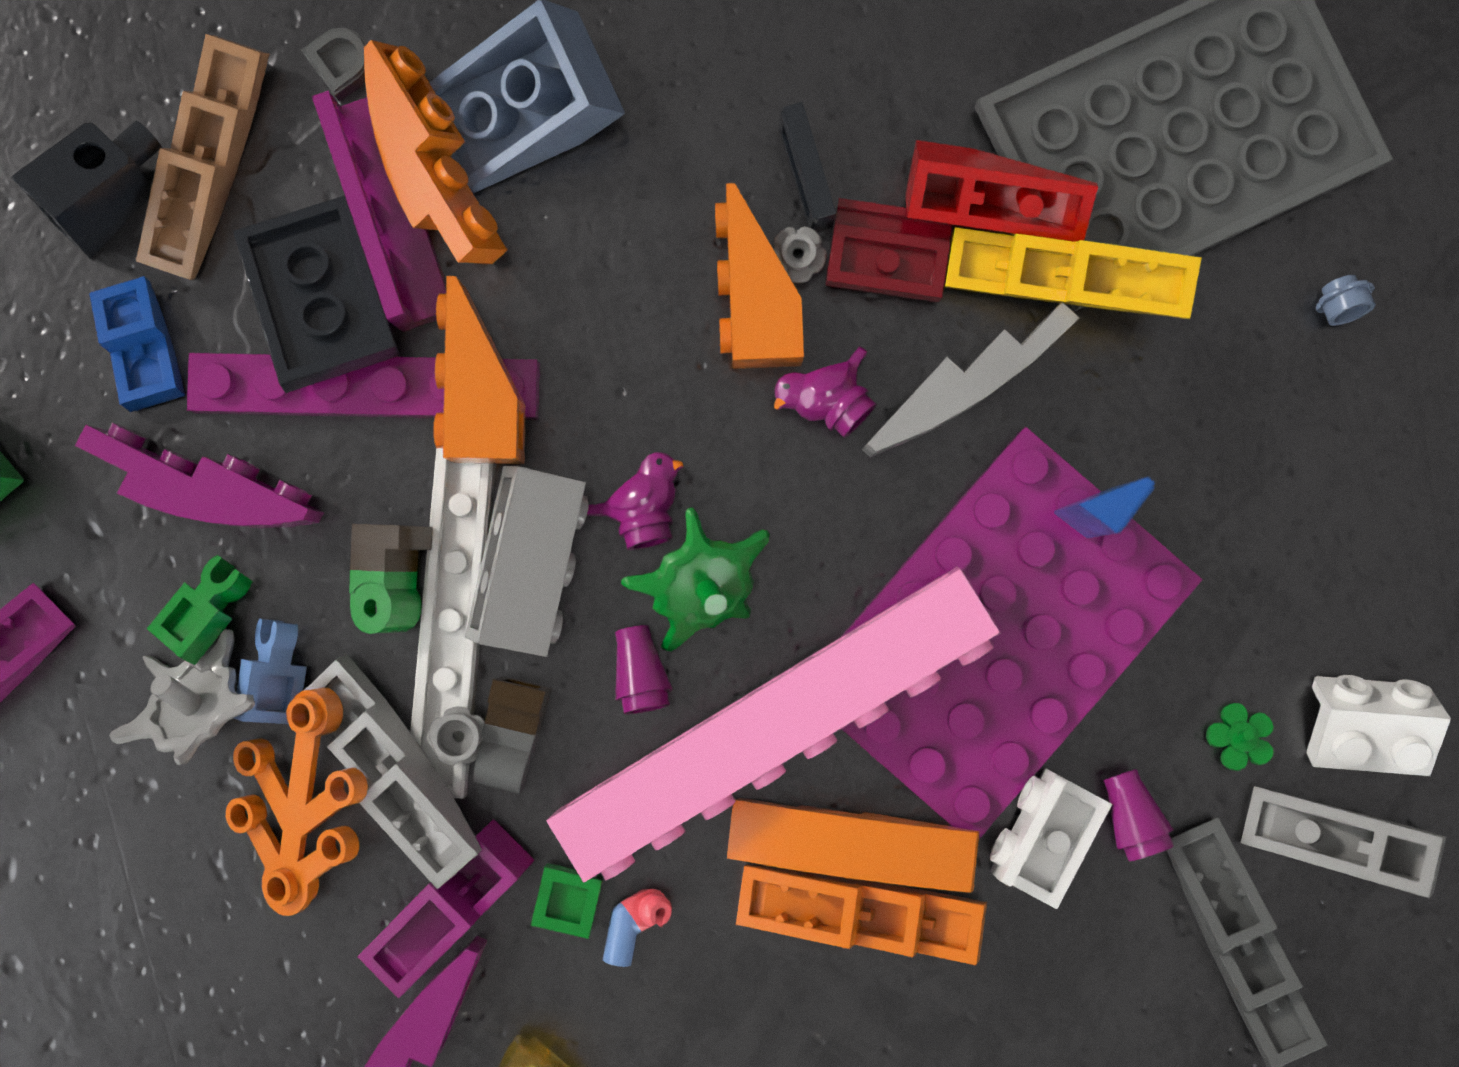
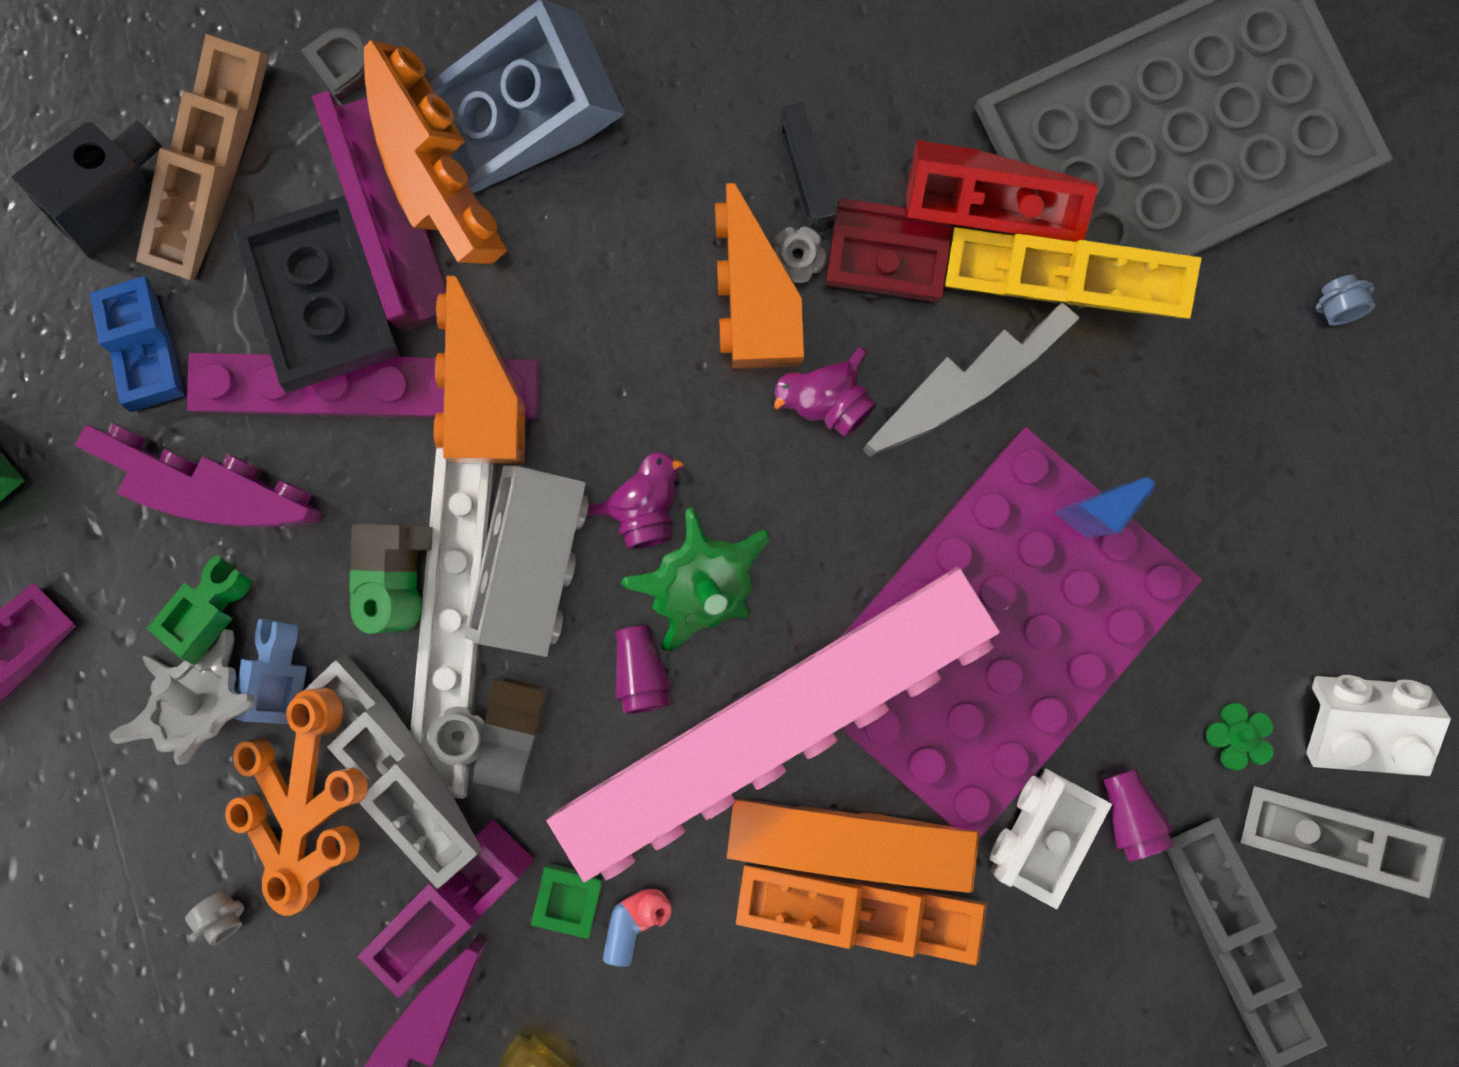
(215, 918): none -> light grey plate

